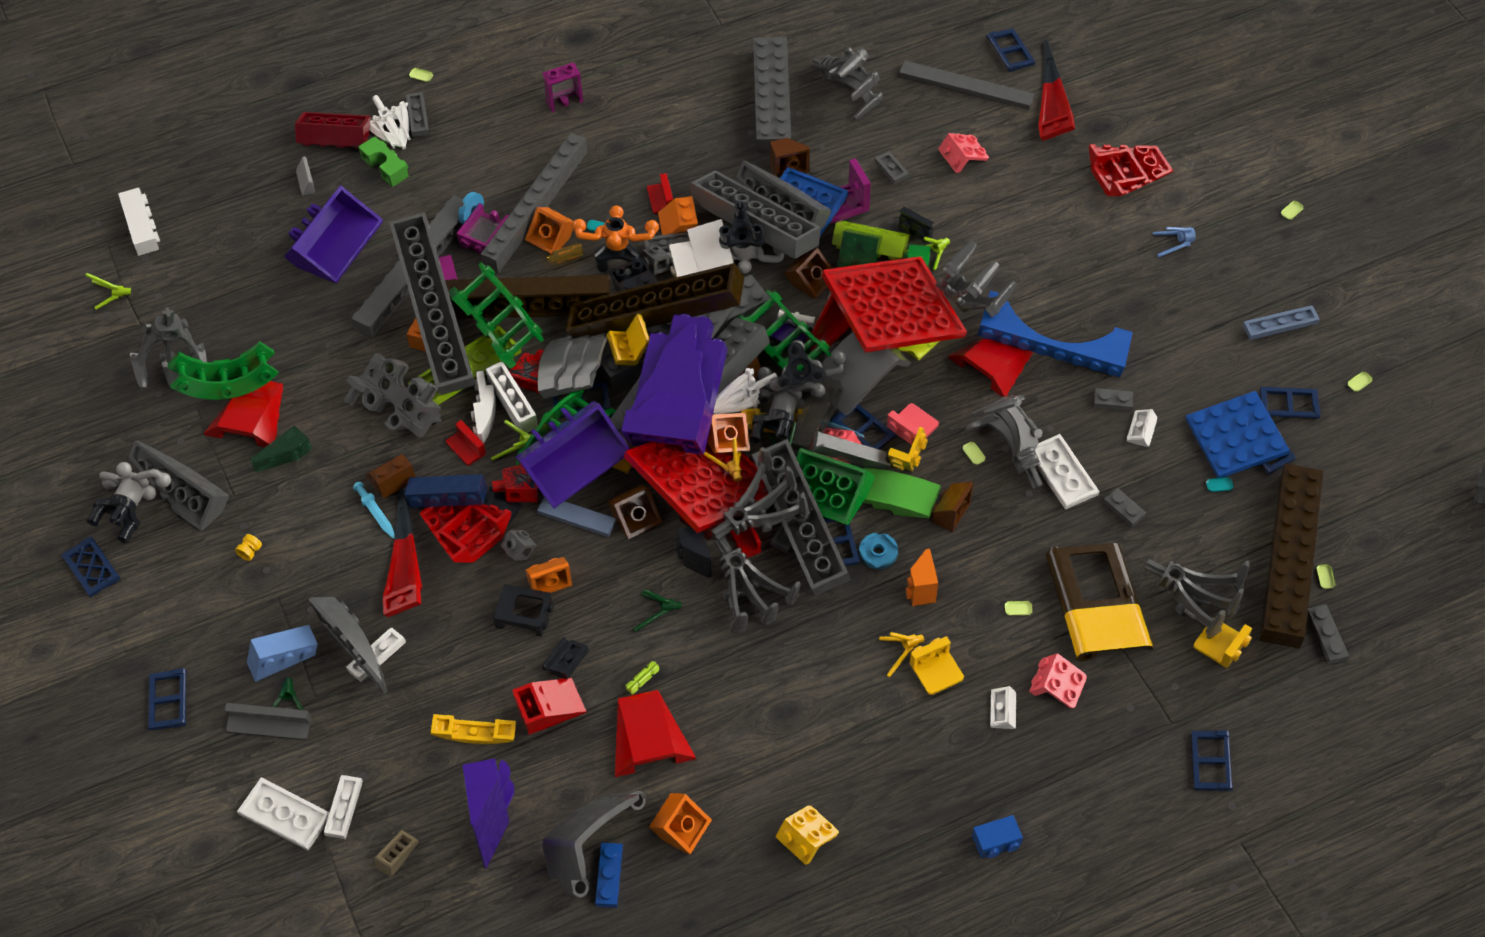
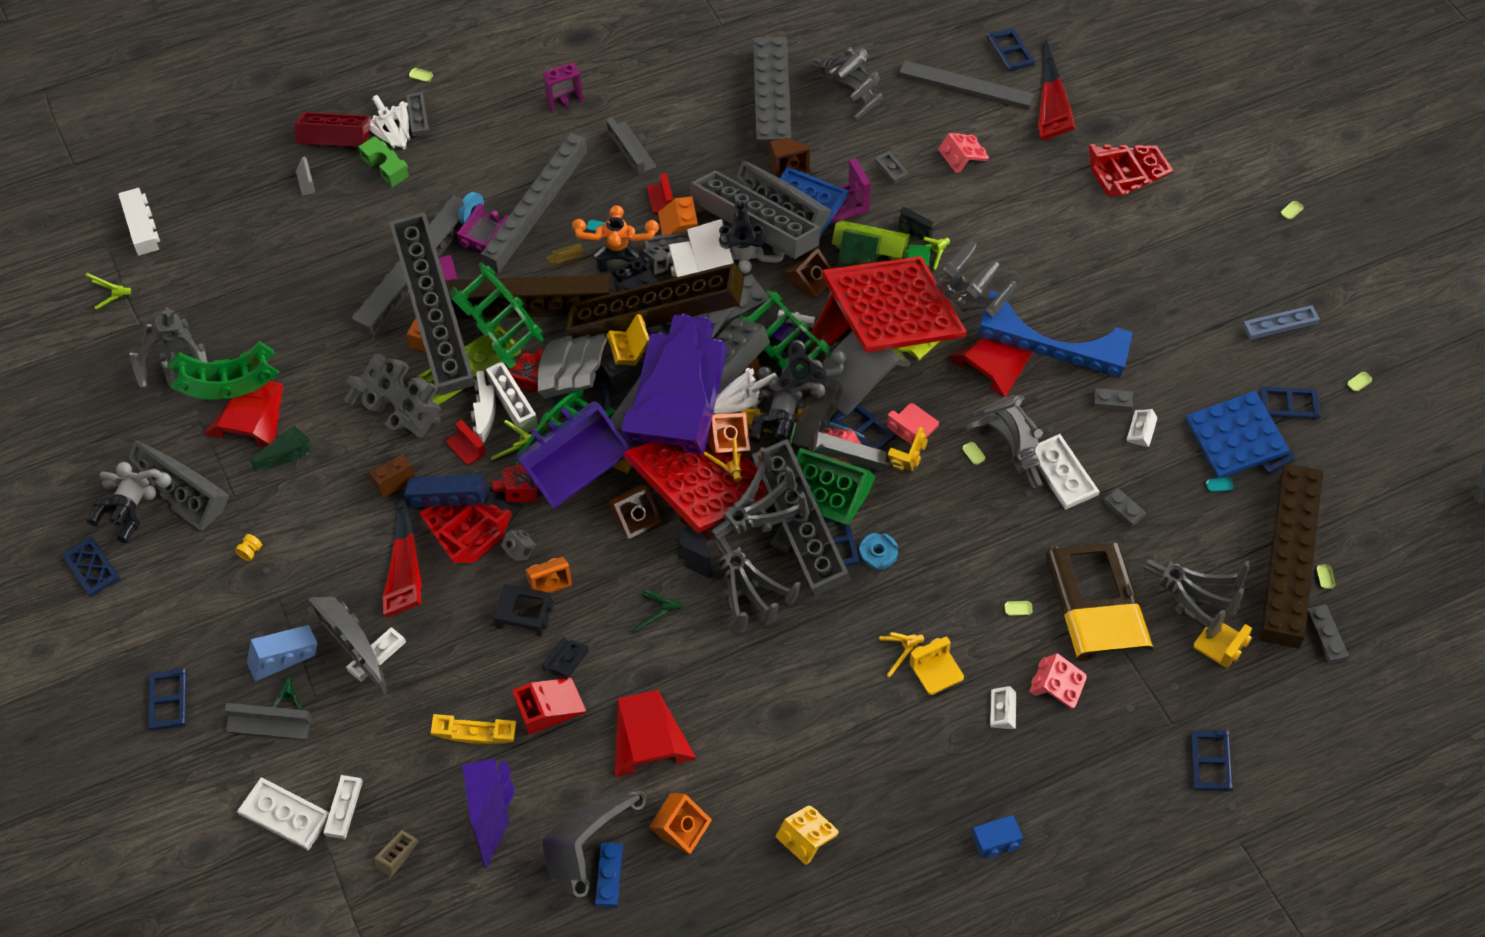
(332, 236): dark purple piece -> none
(369, 501): medium azure sword -> none
(549, 229): orange slope -> none
(578, 517): sand blue tile -> none
(630, 146): none -> dark grey panel
(642, 677): lime axle -> none
(747, 541): red panel -> none
(902, 493): bright green slope -> none
(922, 581): orange slope -> none
(953, 505): reddish brown slope -> none
(1185, 235): medium blue plant -> none

